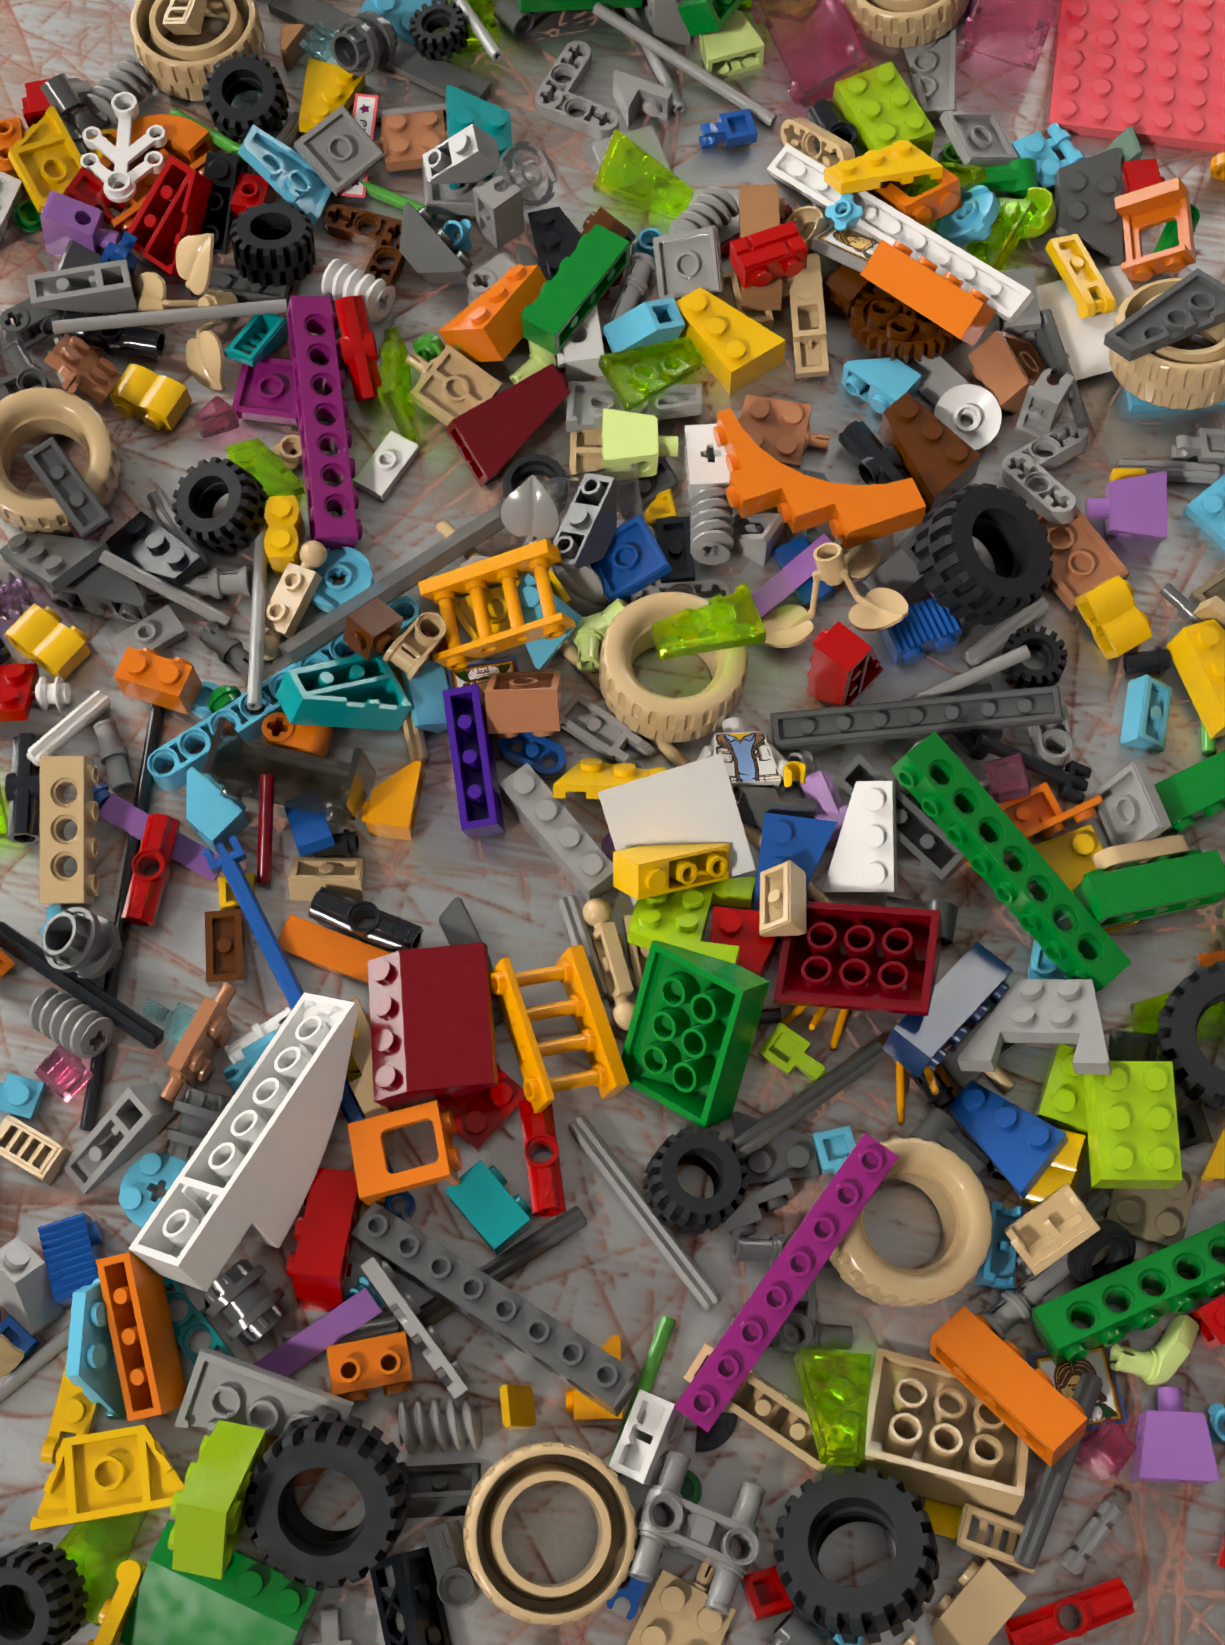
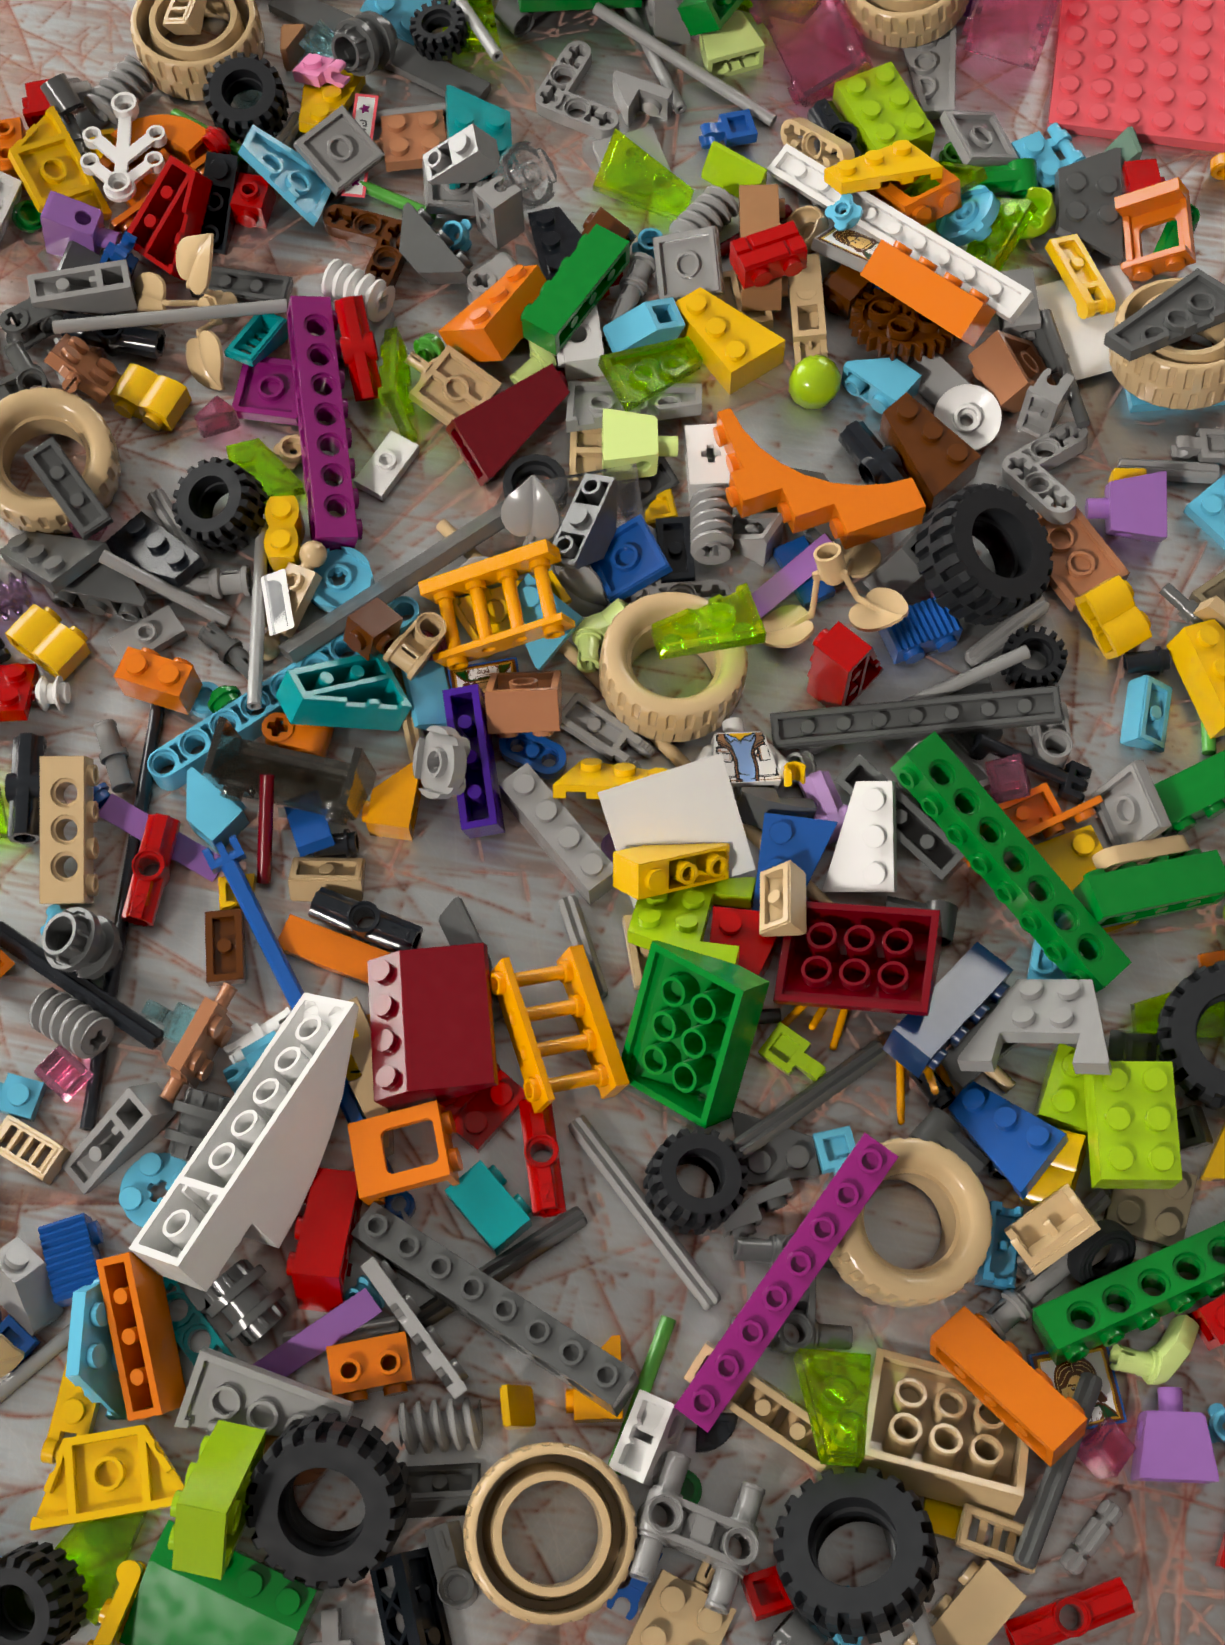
(69, 727): white axle -> none
(89, 190): red plate -> none
(217, 140): none -> red plate
(273, 244): black tyre -> none
(277, 602): none -> sticker
(318, 70): none -> bright pink plate
(443, 778): none -> light grey plate
(610, 954): tan plate -> none
(730, 169): none -> lime slope
(780, 428): nougat plate -> none
(814, 382): none -> lime hair

